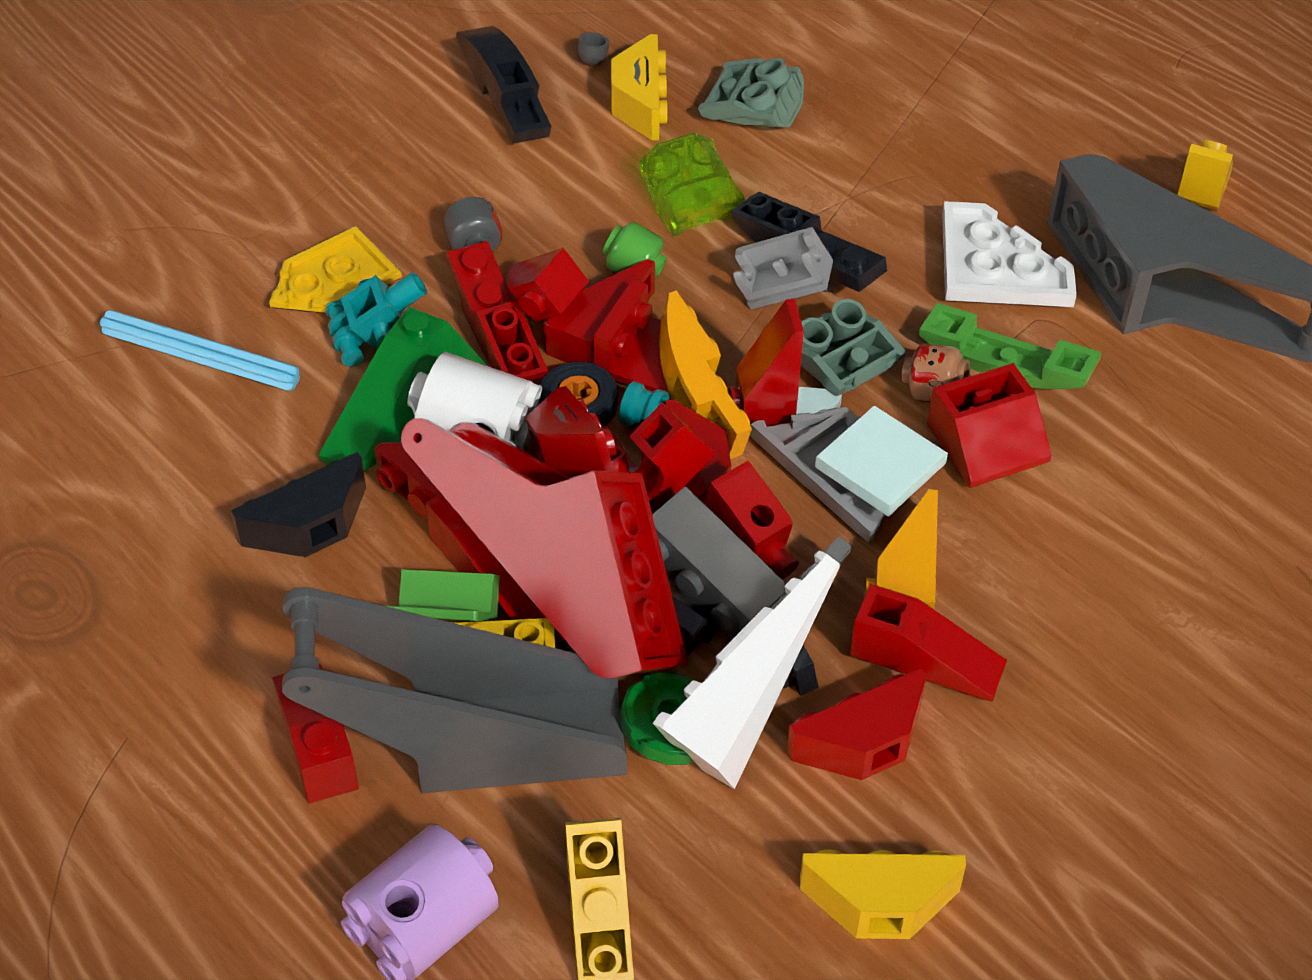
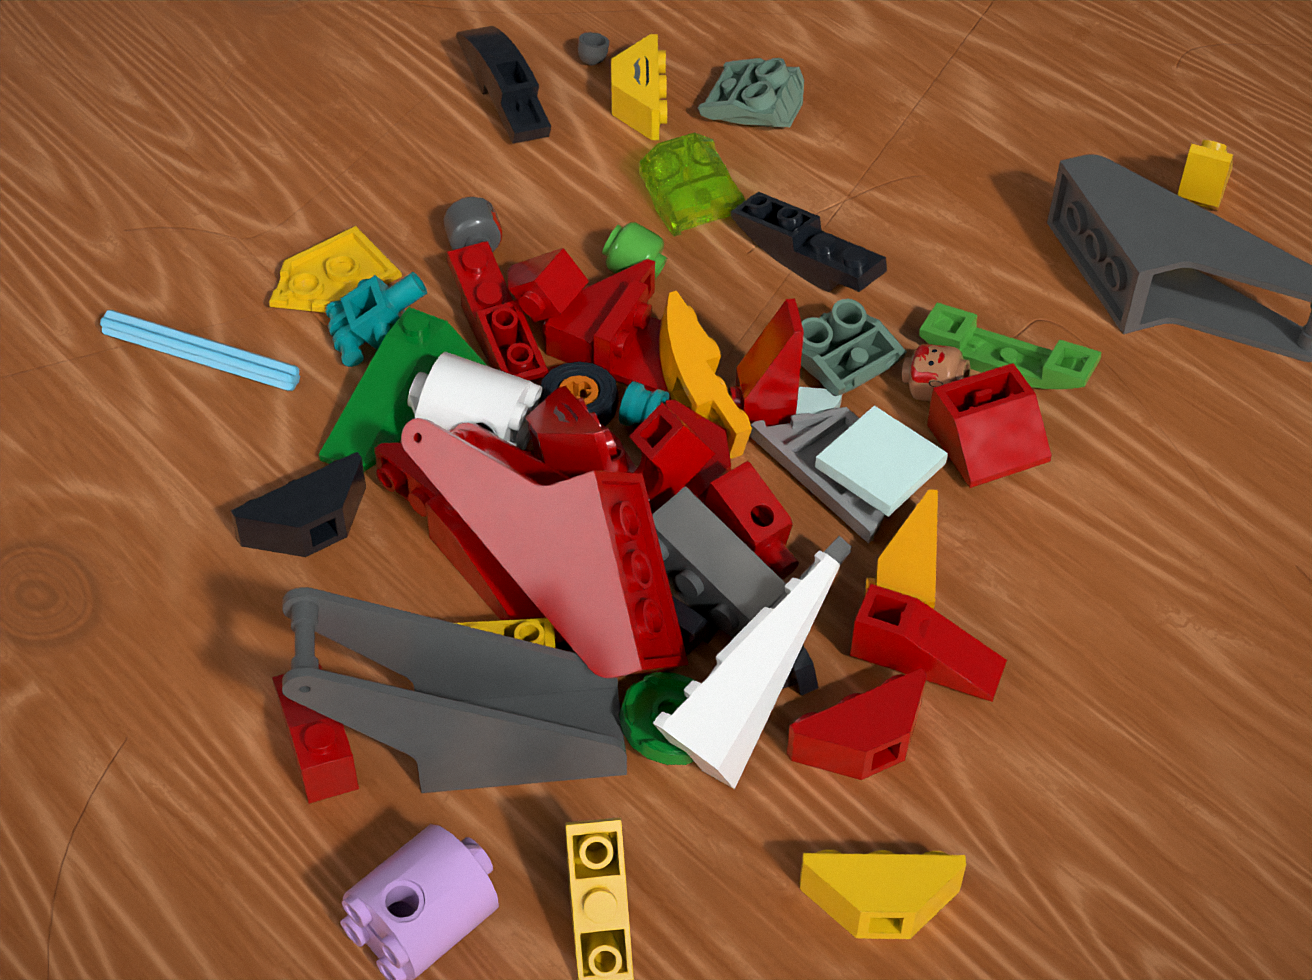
(449, 595): bright green panel -> none
(783, 268): light grey hinge -> none
(999, 262): white plate -> none

